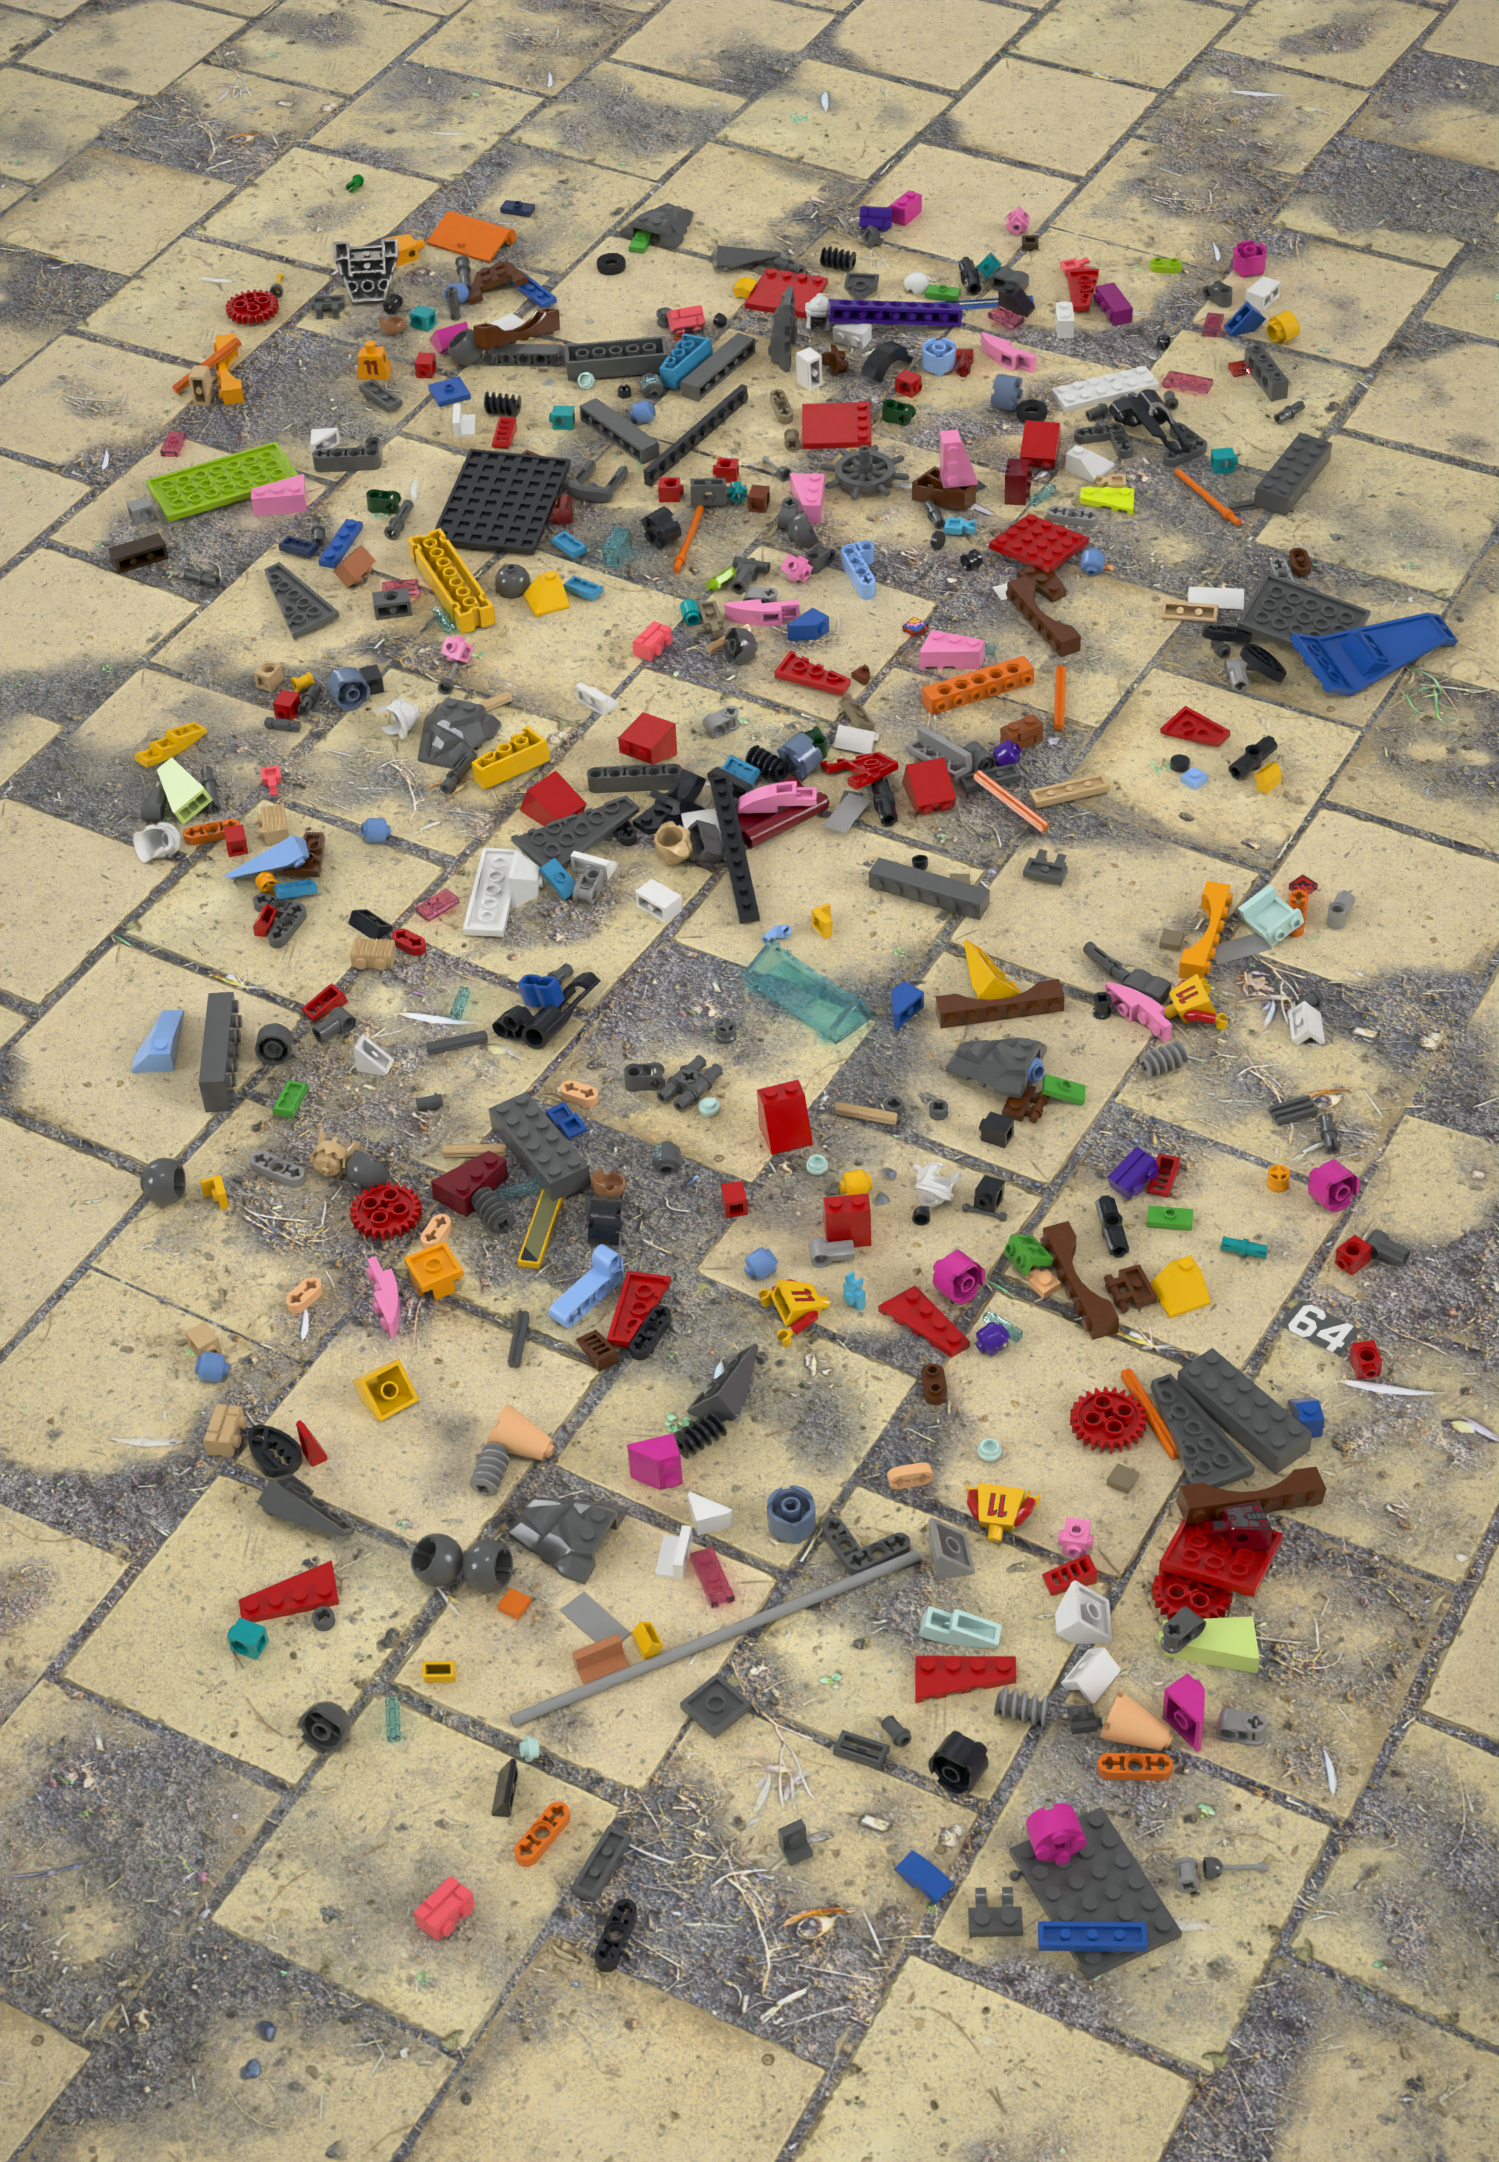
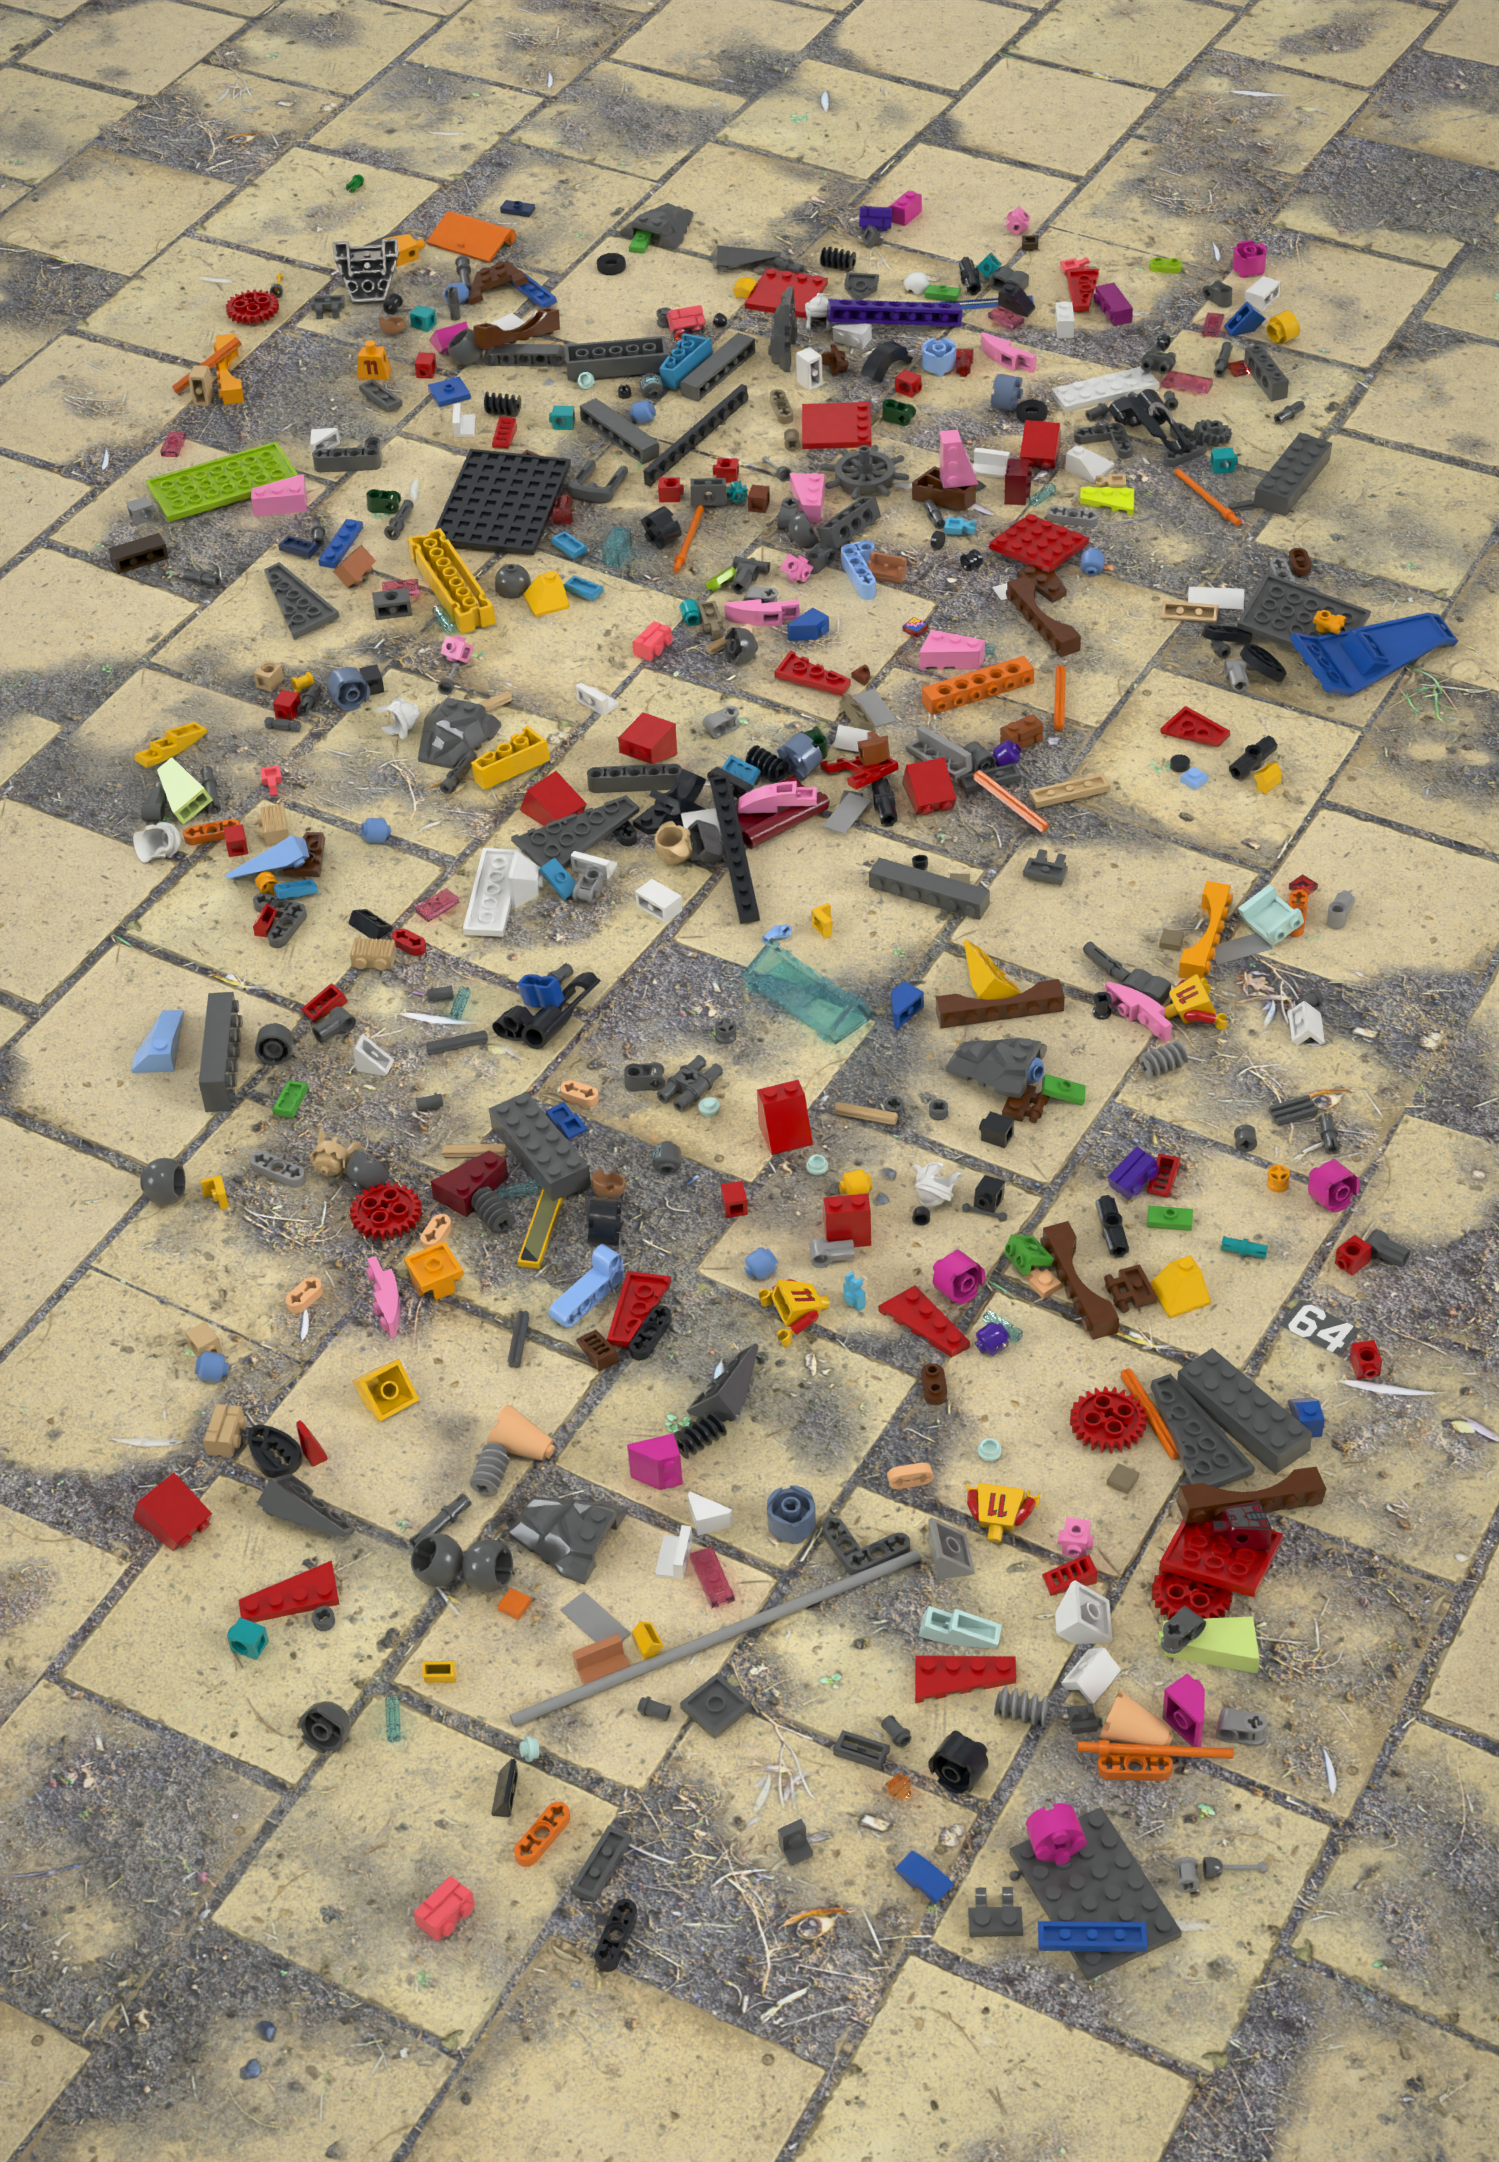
(172, 1513): none -> red slope
(440, 993): none -> dark grey pin
(445, 1517): none -> dark grey pin
(654, 1708): none -> dark grey pin
(849, 522): none -> dark grey brick
(873, 749): none -> dark orange brick
(875, 707): none -> light grey sticker
(887, 567): none -> nougat hinge
(899, 1786): none -> clear orange plate
(990, 462): none -> white panel
(1103, 1748): none -> orange bar
(1158, 361): none -> dark grey pin
(1212, 432): none -> dark grey gear
(1222, 362): none -> dark grey pin
(1245, 1138): none -> dark grey wheel
(1328, 622): none -> light orange plate

